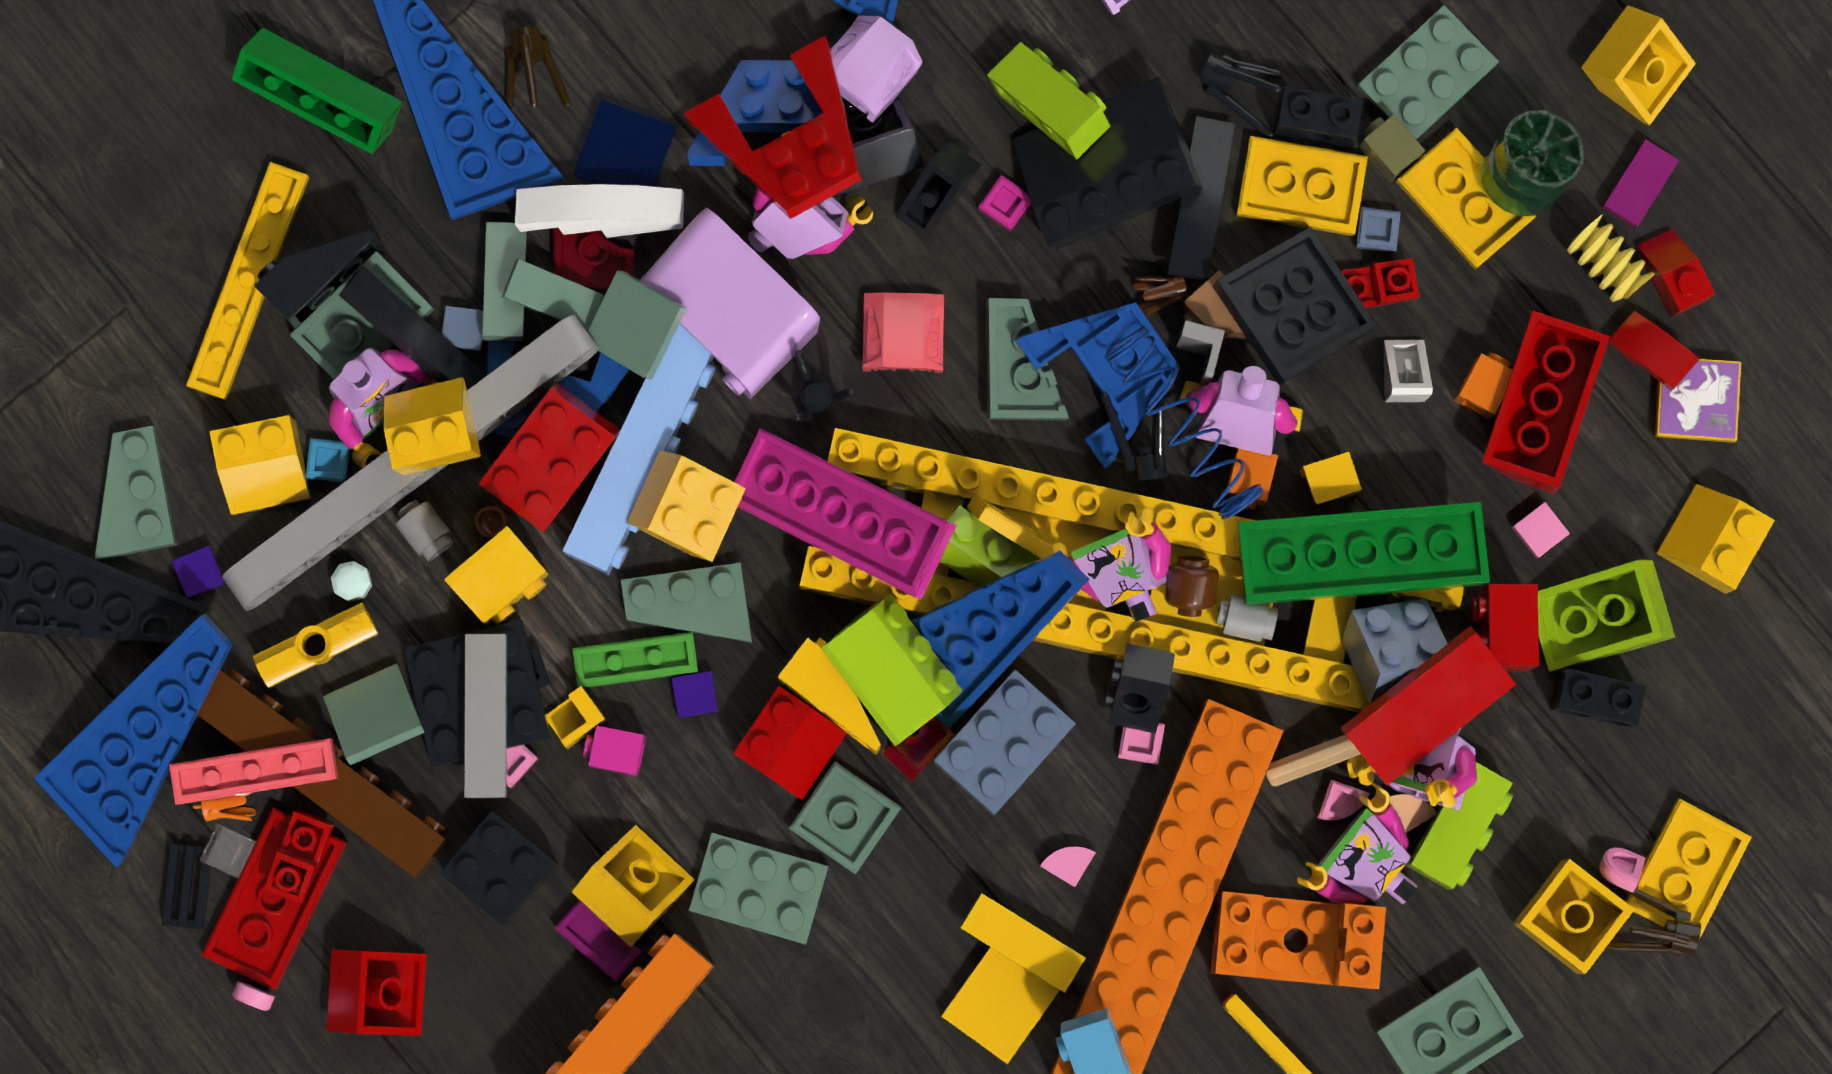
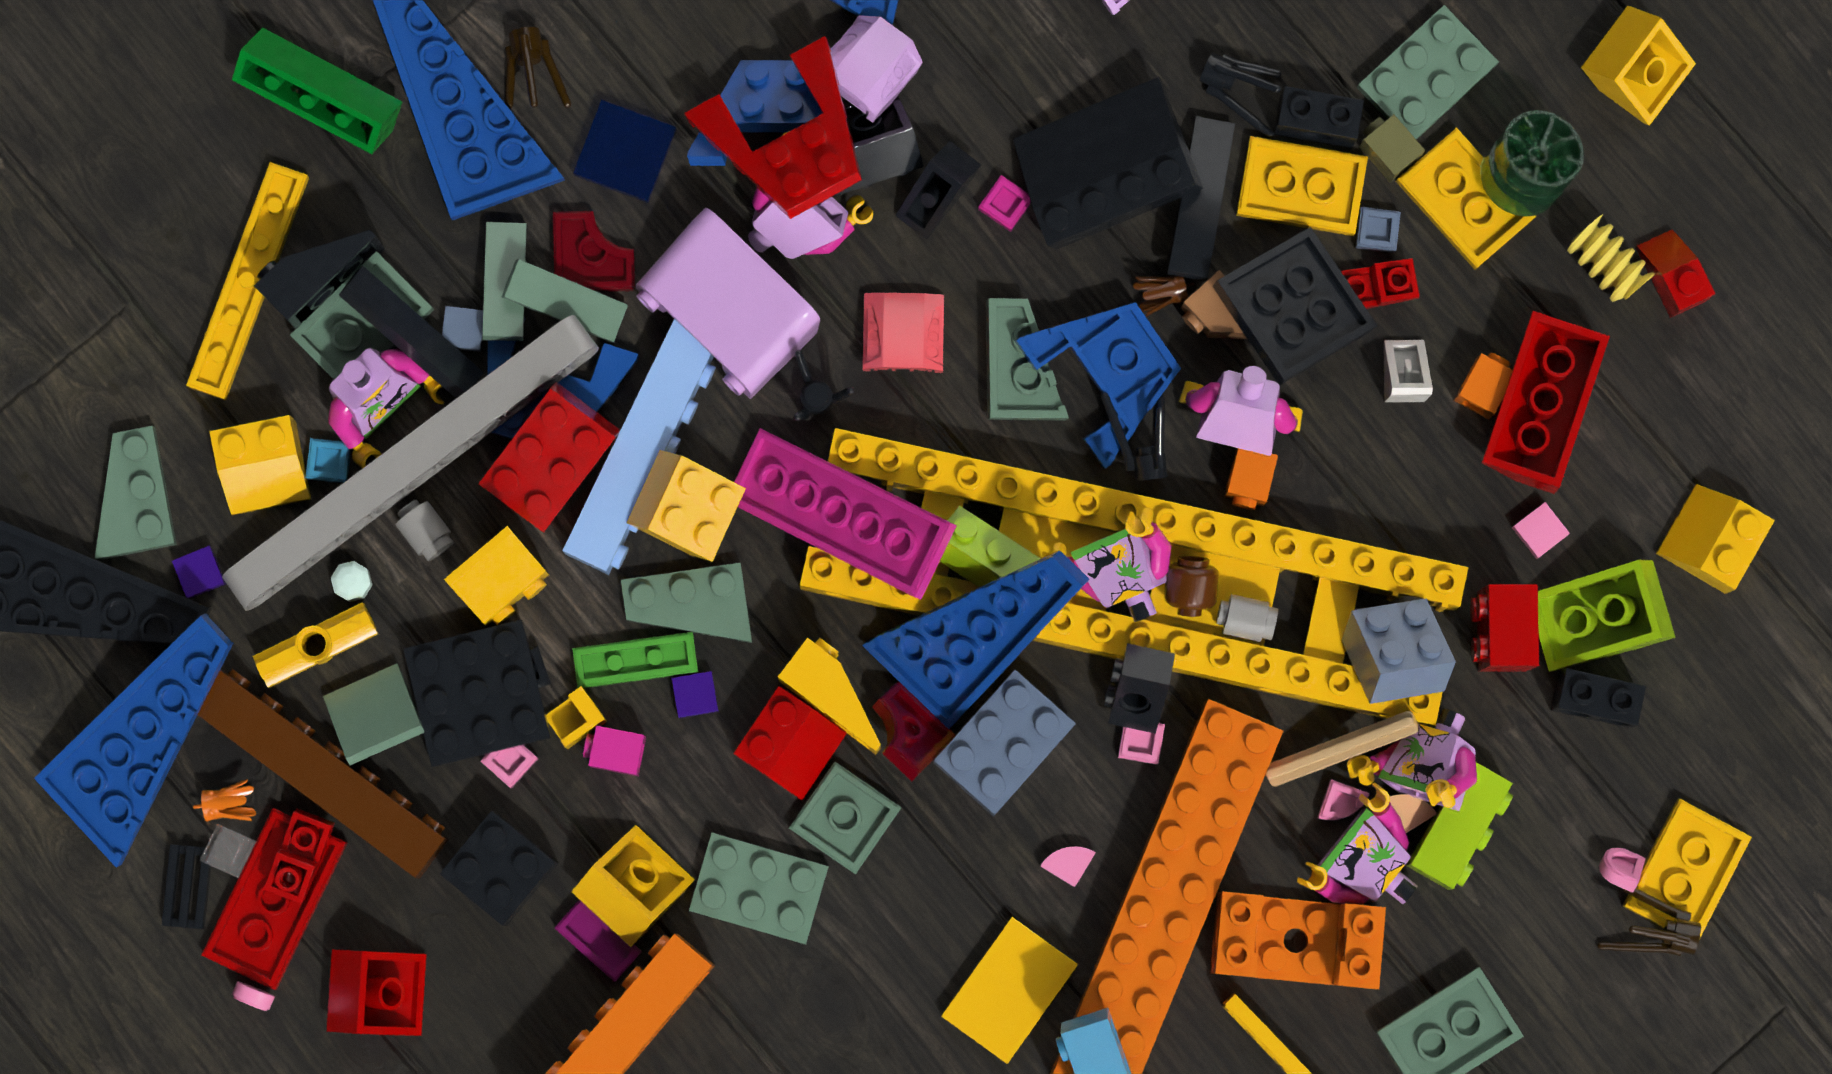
(253, 771): coral tile -> none
(429, 427): yellow slope -> none
(485, 716): light grey tile -> none
(491, 521): reddish brown piece -> none
(596, 207): white slope -> none
(635, 324): sand green tile -> none
(892, 669): lime slope -> none
(1010, 527): yellow tile -> none
(1023, 943): yellow tile -> none
(1050, 99): lime brick -> none
(1202, 341): light grey panel -> none
(1233, 504): blue piece -> none
(1332, 478): yellow panel -> none
(1363, 553): green plate -> none
(1428, 705): red tile -> none
(1573, 916): yellow brick -> none
(1640, 184): magenta tile -> none
(1653, 349): red slope -> none
(1702, 404): tile -> none

